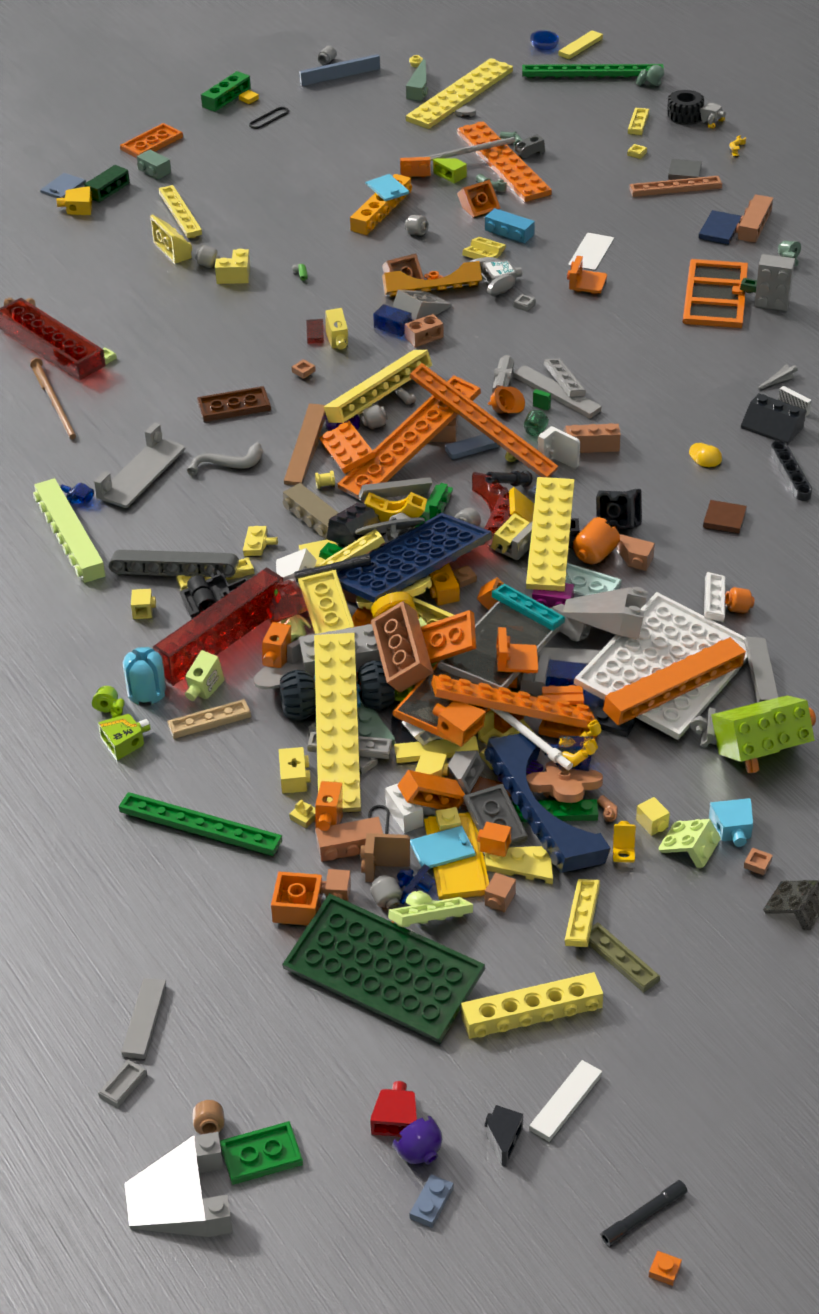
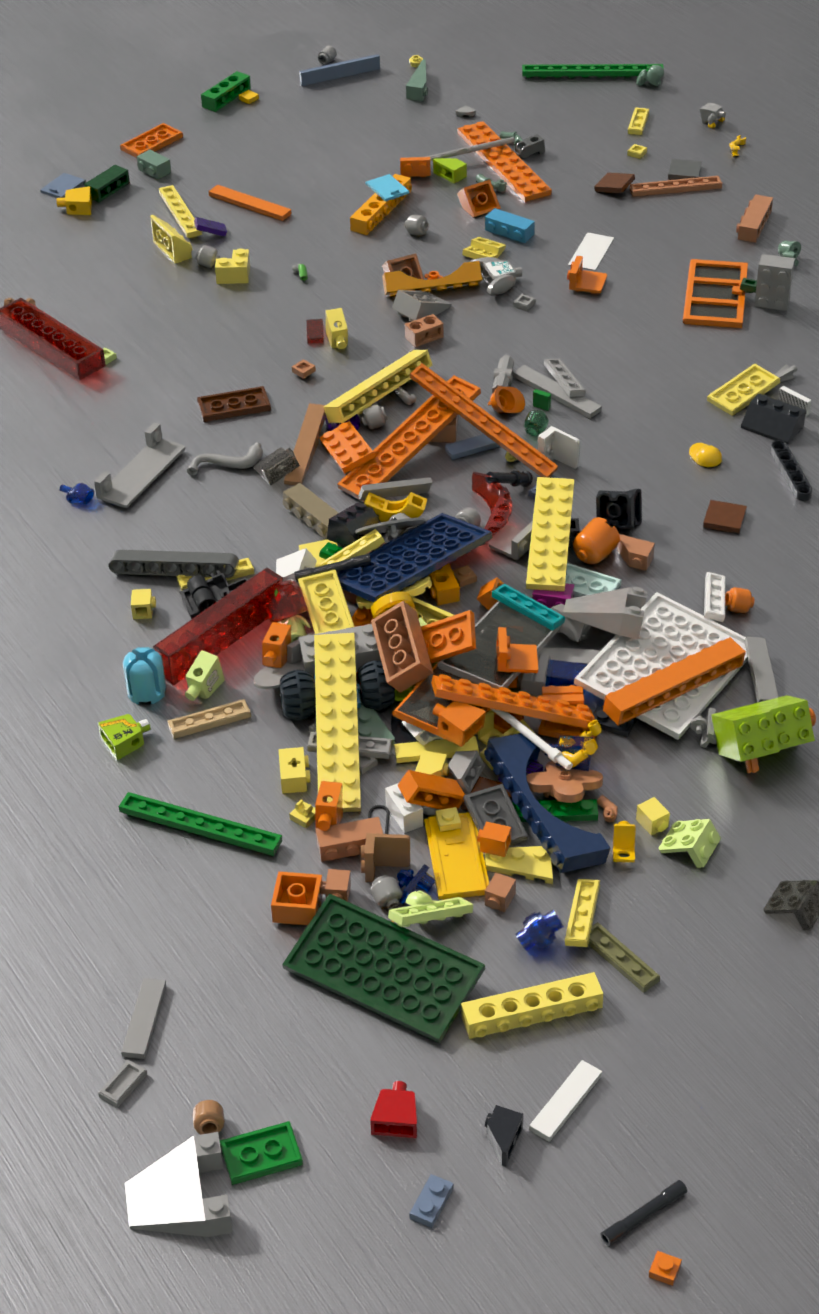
(36, 365): medium nougat bar -> none
(69, 531): yellowish green brick -> none
(107, 701): lime piece -> none
(210, 226): none -> dark purple tile
(250, 202): none -> orange tile
(255, 127): black piece -> none
(257, 540): light yellow plate -> none
(276, 465): none -> clear smoke bracket
(325, 479): light yellow bush -> none
(391, 319): clear blue brick -> none
(419, 1142): dark purple cylinder -> none
(437, 501): green bracket -> none
(442, 847): medium azure container -> none
(459, 93): light yellow plate -> none
(508, 531): light yellow hinge -> none
(521, 505): yellow tile -> none
(539, 930): none -> clear blue piece
(544, 40): clear blue piece -> none
(580, 44): light yellow tile -> none
(596, 437): nougat slope -> none
(614, 182): none -> reddish brown tile
(685, 106): black tyre -> none
(719, 227): dark blue tile -> none
(732, 820): medium azure torso -> none
(742, 389): none -> light yellow tile
(758, 861): nougat plate -> none

